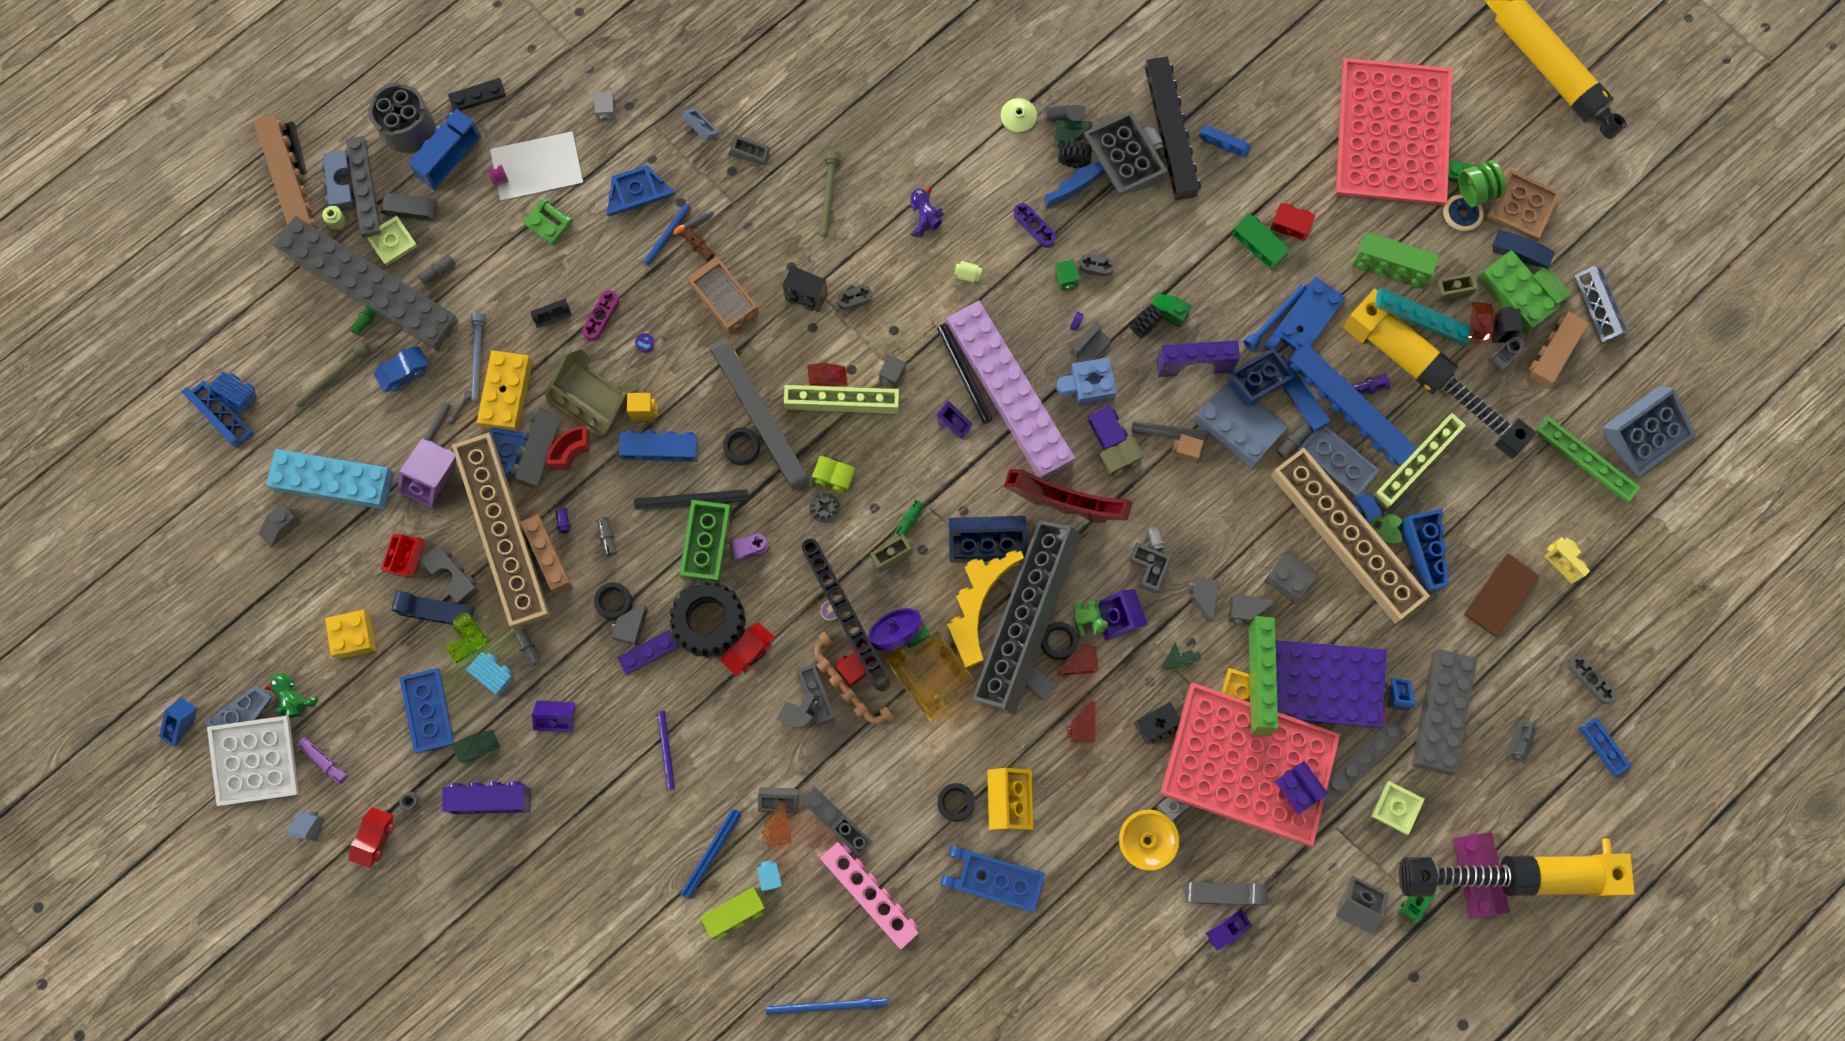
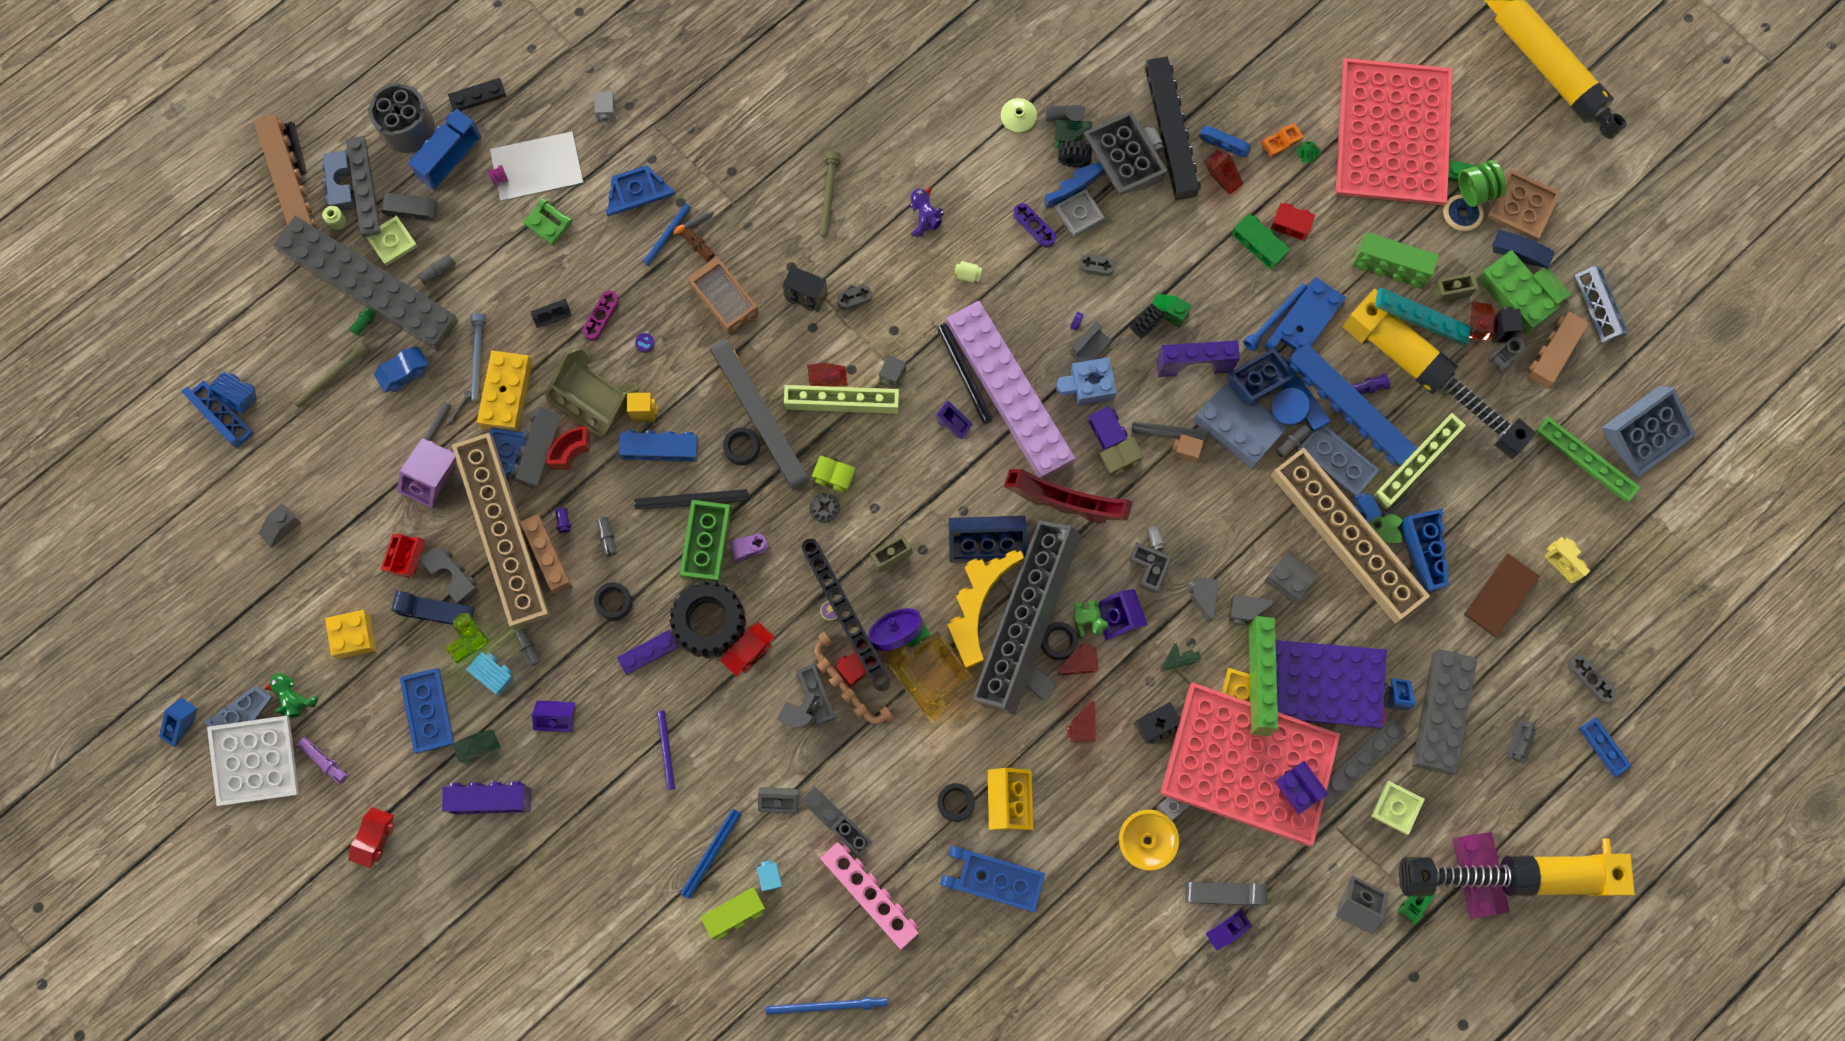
(306, 826): sand blue slope -> none
(330, 479): medium azure brick -> none
(405, 797): dark grey plate -> none
(629, 626): dark grey slope -> none
(700, 124): sand blue plate -> none
(739, 153): dark grey slope -> none
(777, 827): clear orange slope -> none
(910, 518): green pin -> none
(1066, 275): green brick -> none
(1079, 213): none -> light grey tile
(1224, 171): none -> clear red slope
(1282, 140): none -> orange slope
(1291, 406): none -> blue tile
(1308, 152): none -> green gear

